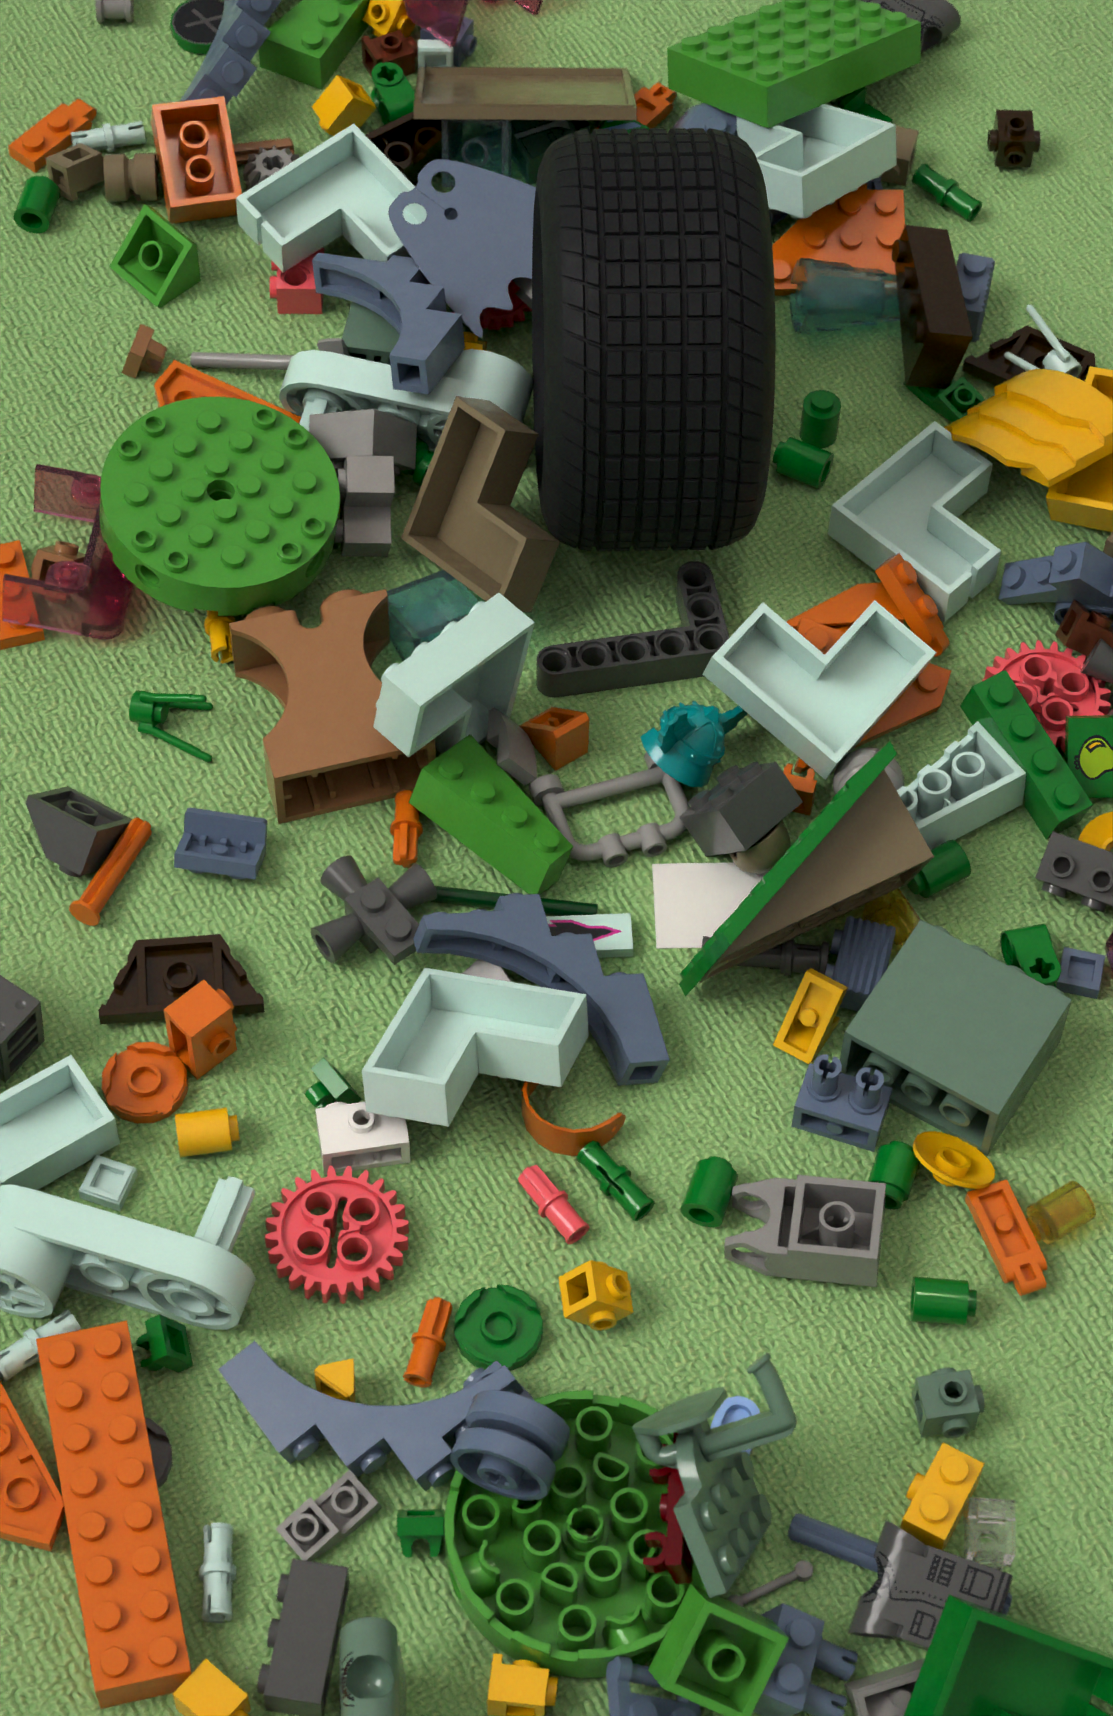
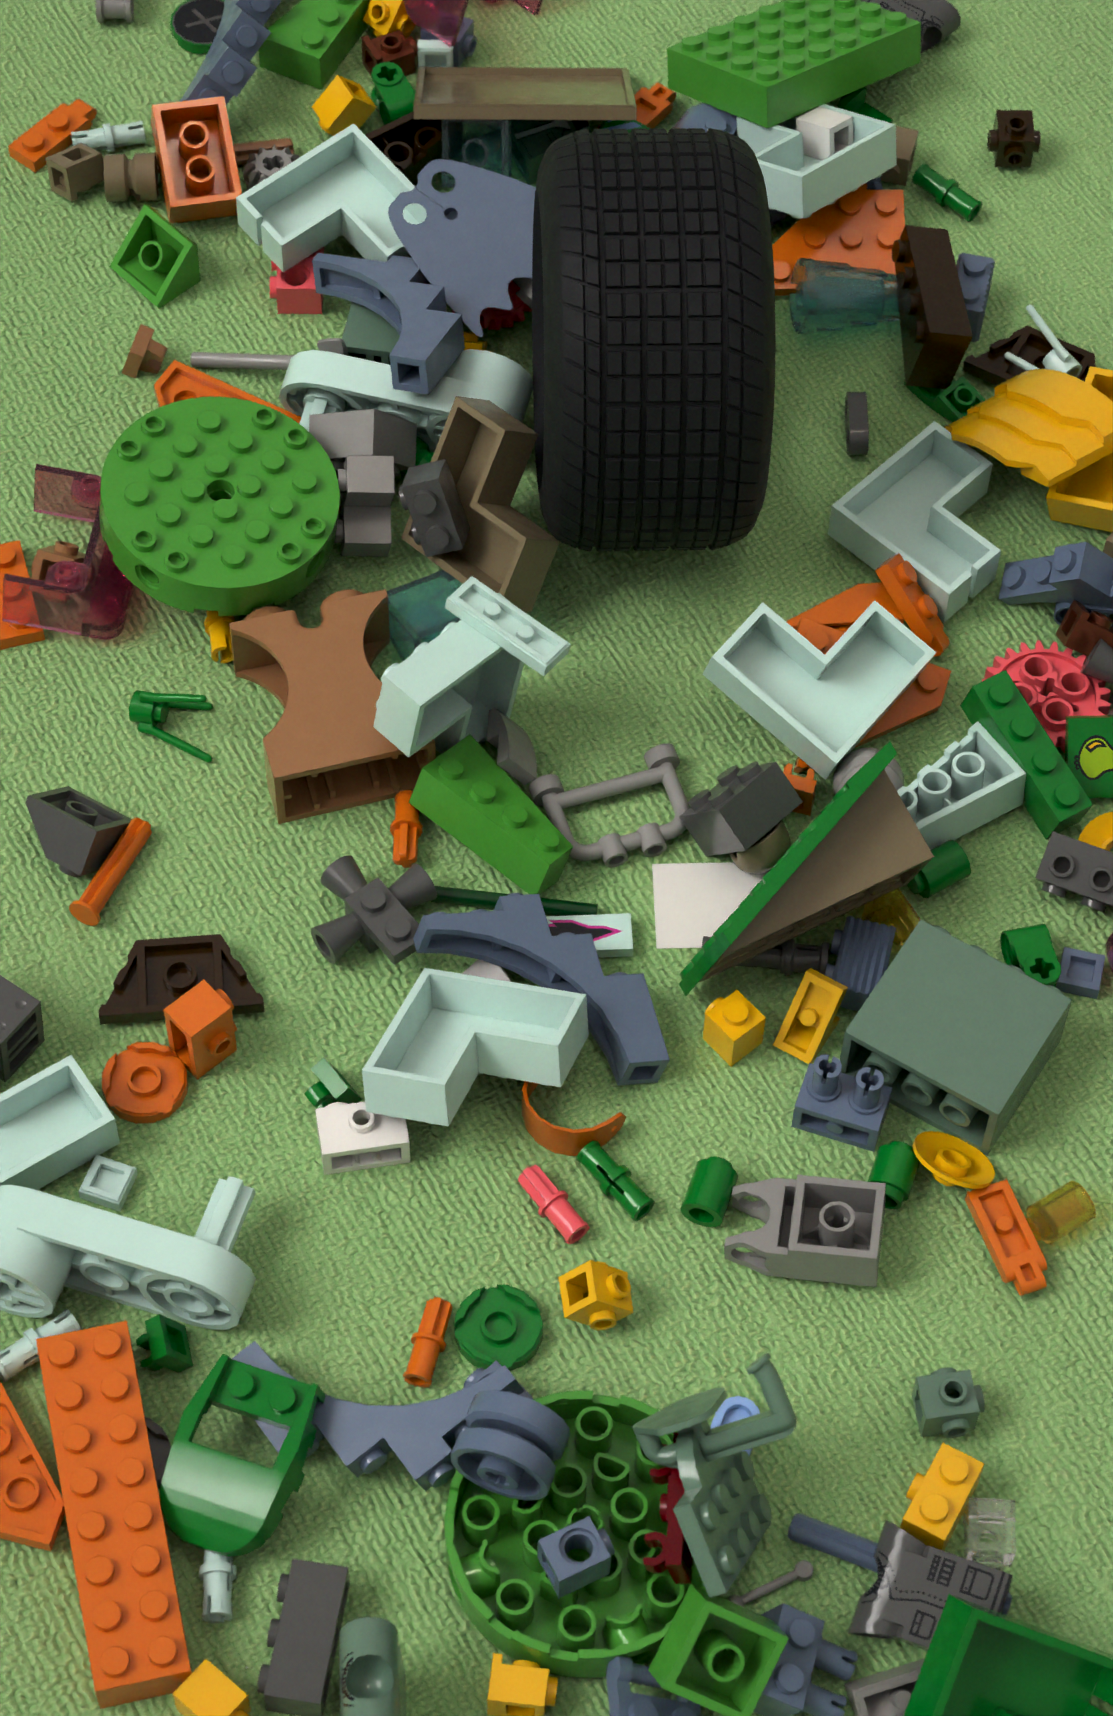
(37, 204): green brick -> none
(206, 1131): yellow brick -> none
(222, 844): sand blue bracket -> none
(223, 1499): none -> green slope
(298, 1229): coral gear -> none
(328, 1519): light grey slope -> none
(337, 1379): yellow slope -> none
(420, 1524): green tile -> none
(434, 508): none -> dark grey brick
(507, 626): none -> light aqua tile
(559, 735): orange slope -> none
(571, 1575): none -> sand blue brick
(657, 654): dark grey beam -> none
(690, 741): teal helmet -> none
(733, 1027): none -> yellow brick
(803, 462): green brick -> none
(820, 418): green brick -> none
(825, 132): none -> white brick
(856, 423): none -> dark grey beam
(942, 1301): green brick -> none

